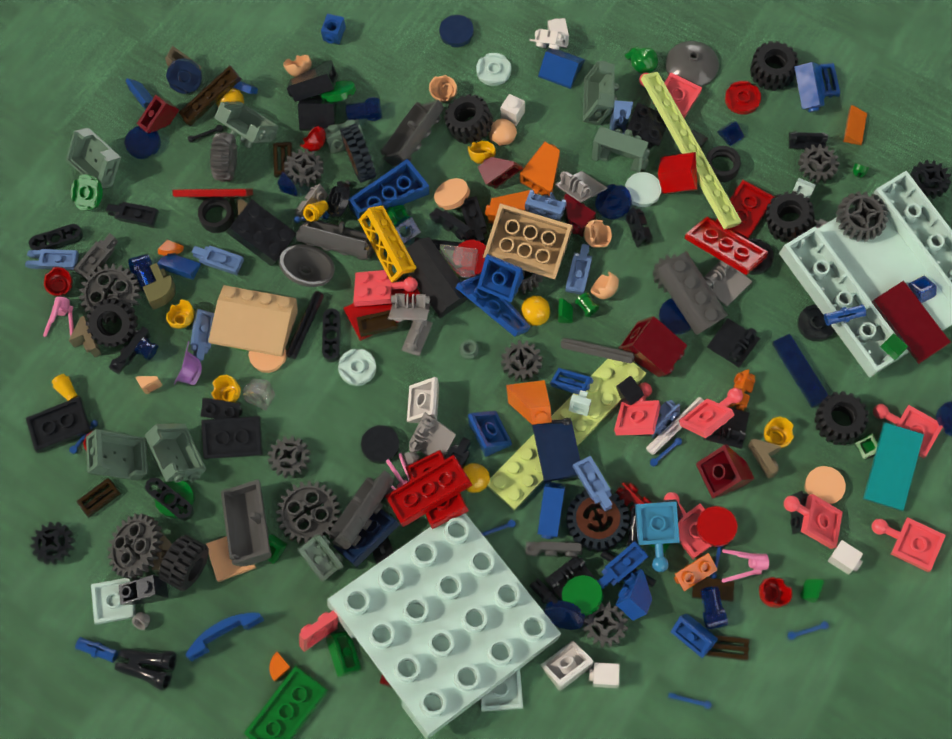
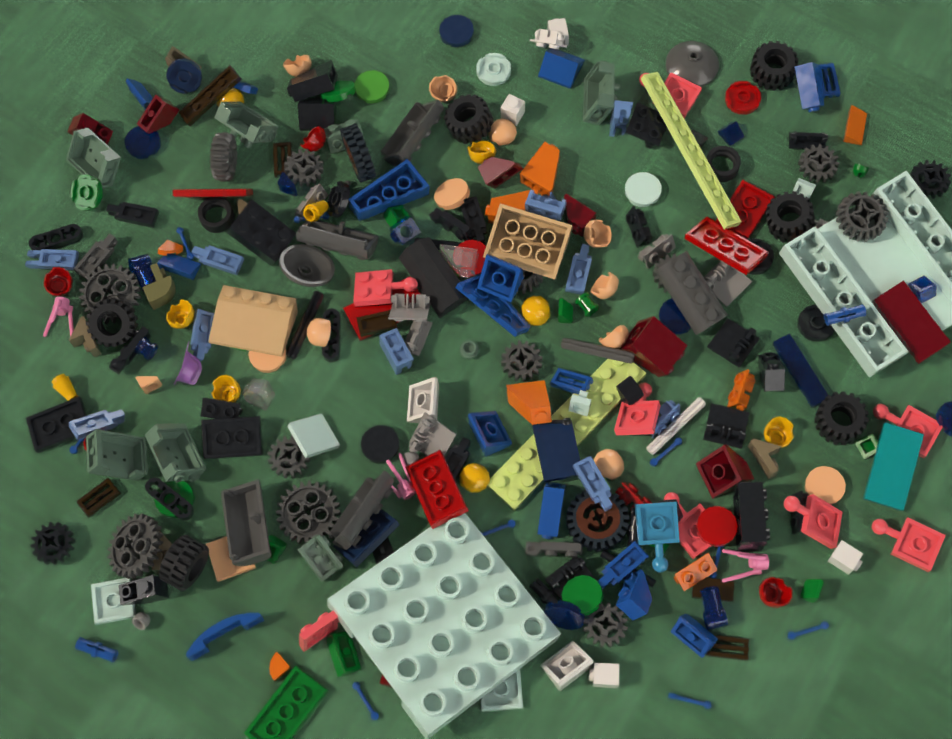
(84, 121): none -> dark red slope
(101, 420): none -> medium blue hinge
(158, 679): black piece -> none
(190, 256): none -> blue hinge
(219, 128): black hinge -> none
(313, 435): none -> light aqua tile
(319, 332): none -> light nougat hair
(336, 24): blue brick -> none
(357, 367): light aqua tile -> none
(367, 110): clear blue piece -> none
(372, 86): none -> bright green tile
(374, 715): none -> blue hinge
(388, 240): yellow fence -> none
(395, 350): none -> medium blue hinge
(428, 490): red tile -> none
(579, 185): light grey hinge -> none
(609, 463): none -> light nougat hair
(613, 202): clear blue tile -> none
(616, 338): none -> light nougat hair
(622, 144): sand green piece -> none
(643, 59): green piece -> none
(662, 247): none -> light grey hinge
(678, 173): red slope -> none
(711, 415): coral plate -> none
(751, 516): none -> black brick
(771, 372): none -> black slope
(894, 346): green slope -> none

